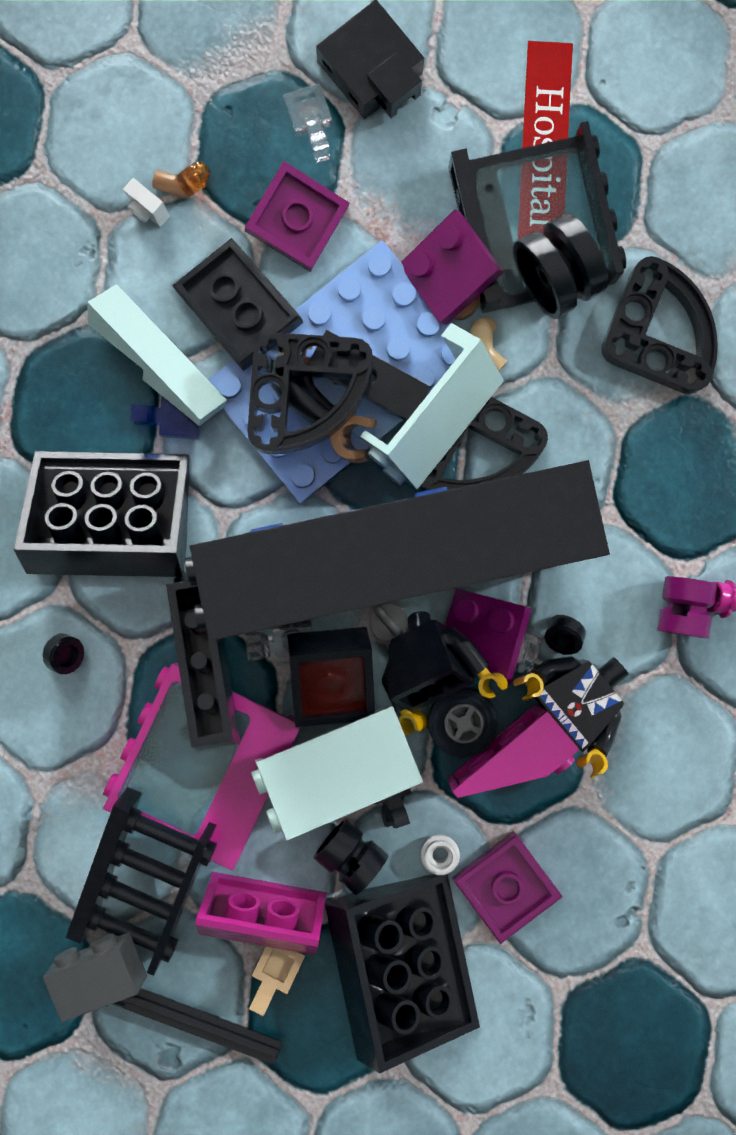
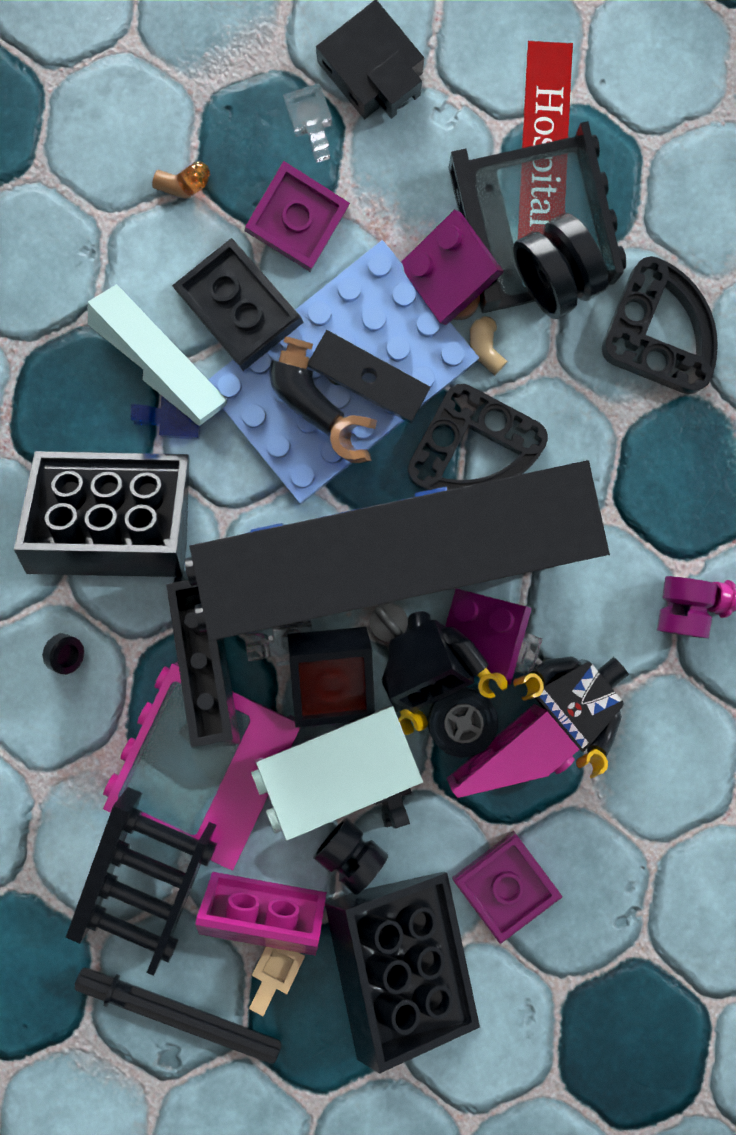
(94, 976): dark grey brick -> none
(145, 204): white plate -> none
(292, 364): black beam -> none
(441, 414): light aqua panel -> none
(443, 866): white plate -> none
(565, 635): black tile -> none

